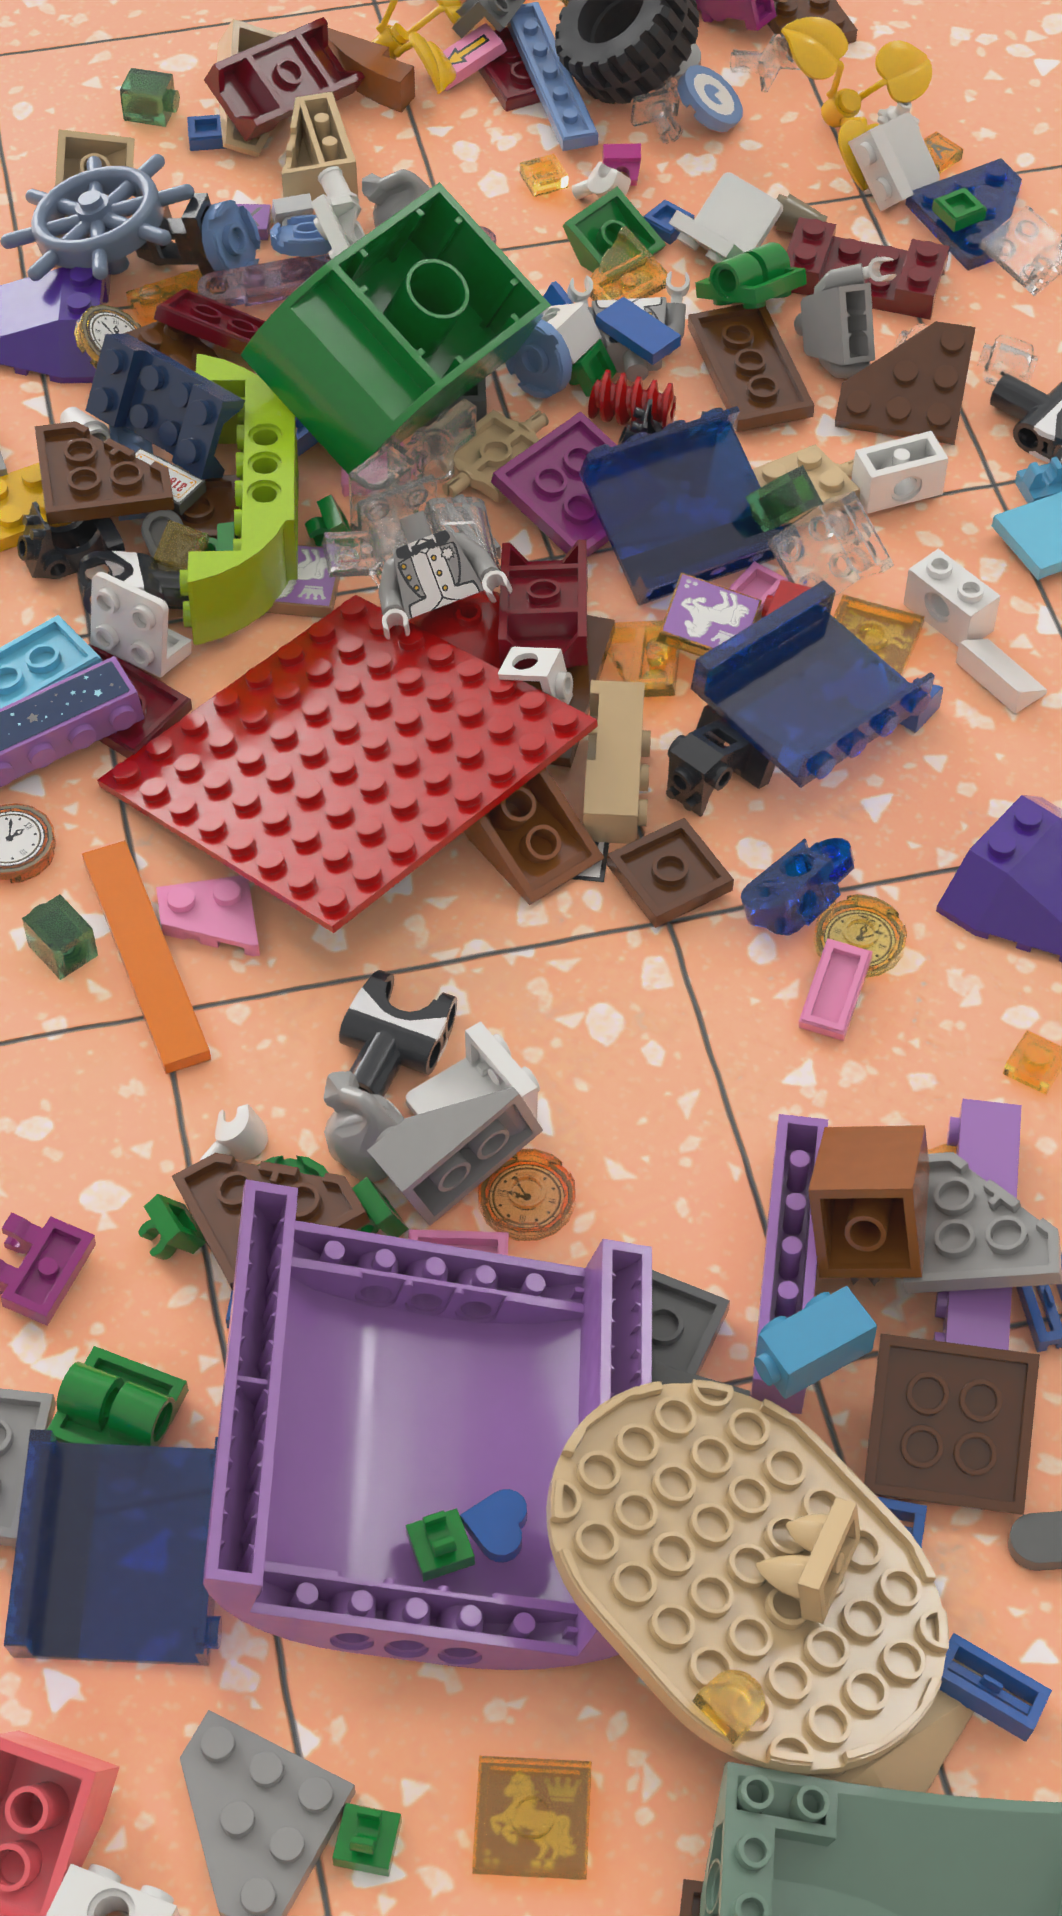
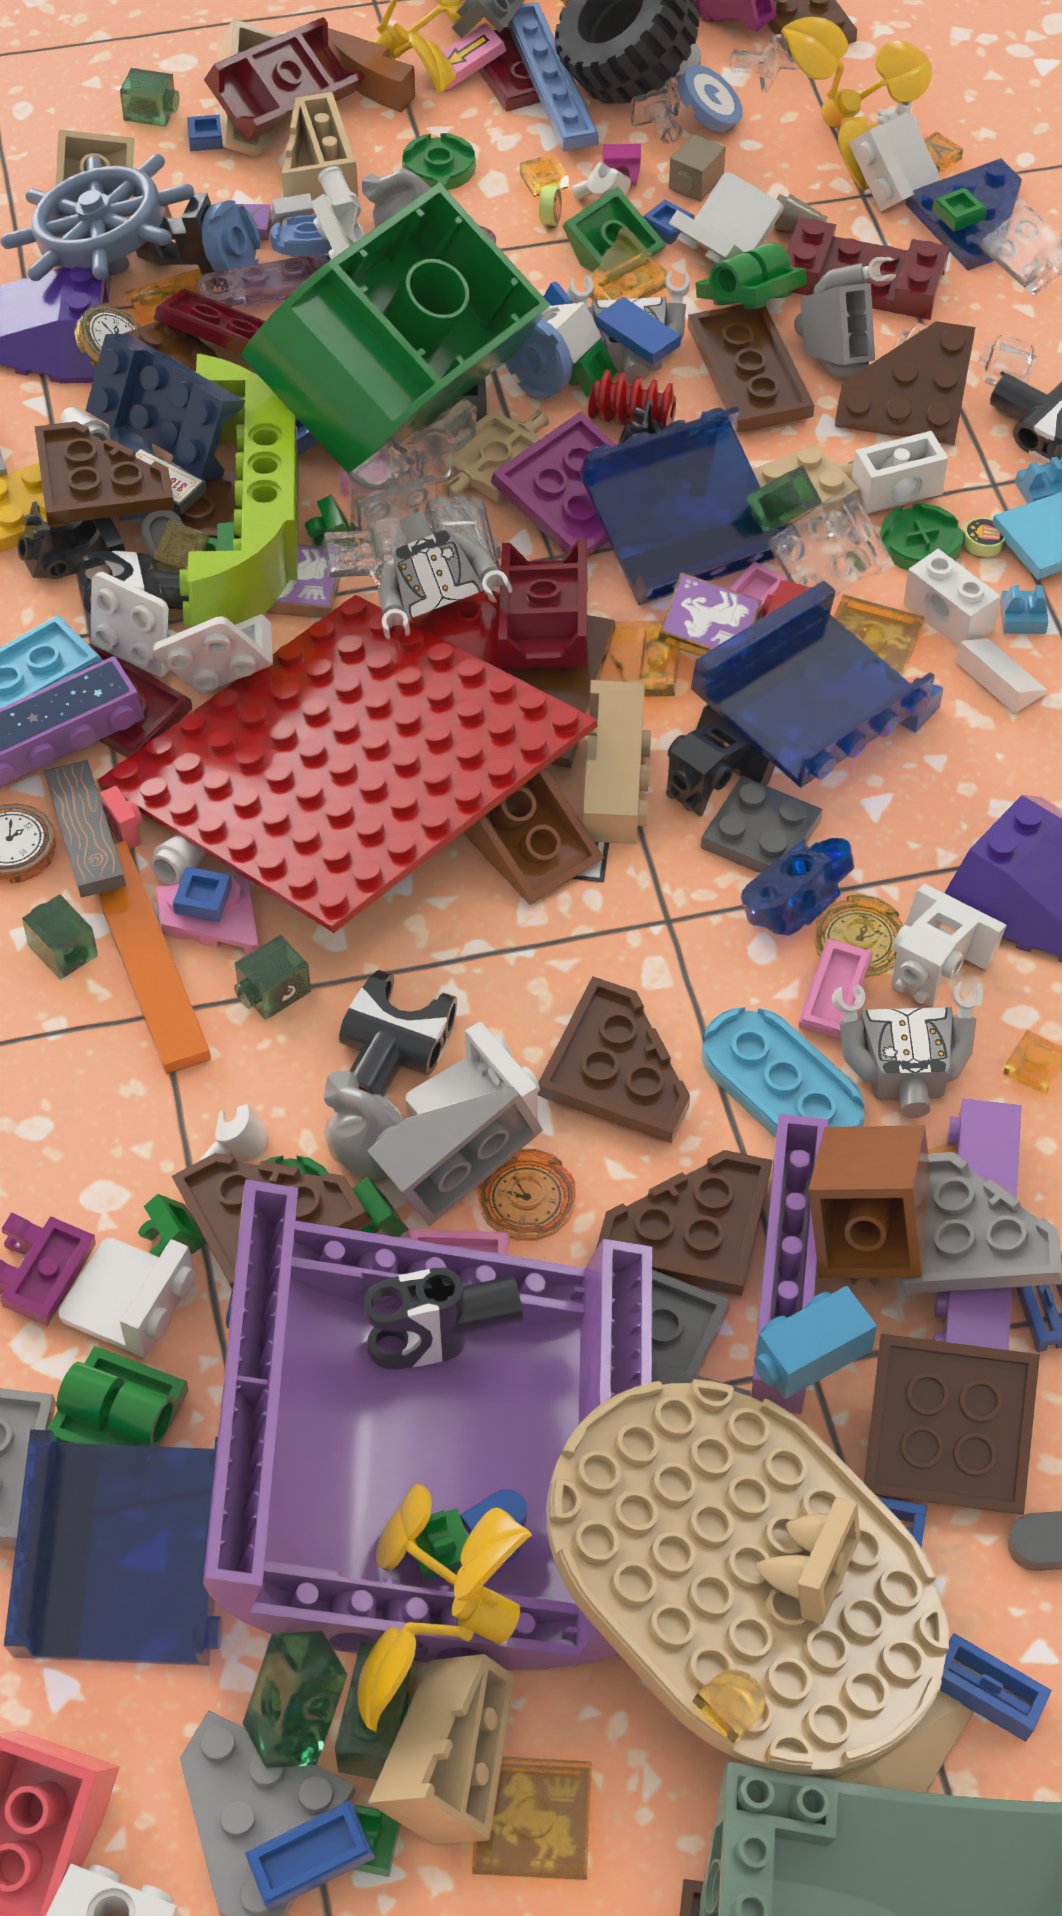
(84, 828): none -> tile
(122, 816): none -> coral plate
(128, 1294): none -> white bracket
(174, 857): none -> white cone
(202, 894): none -> blue tile
(217, 651): none -> white bracket
(272, 977): none -> clear green brick
(294, 1699): none -> clear green brick
(309, 1855): none -> blue tile
(357, 1747): none -> clear green brick
(437, 1314): none -> black connector
(441, 160): none -> green tile
(449, 1752): none -> tan wedge
(474, 1605): none -> yellow plant
(548, 670): white bracket -> none
(550, 205): none -> yellowish green tile
(616, 1065): none -> reddish brown plate
(670, 872): reddish brown plate -> none
(696, 167): none -> dark tan brick
(699, 1221): none -> reddish brown plate
(759, 825): none -> dark grey plate
(777, 1071): none -> medium azure tile
(907, 1050): none -> torso
(919, 531): none -> green tile
(932, 953): none -> white tile
(983, 538): none -> tile
(1024, 611): none -> dark azure tile

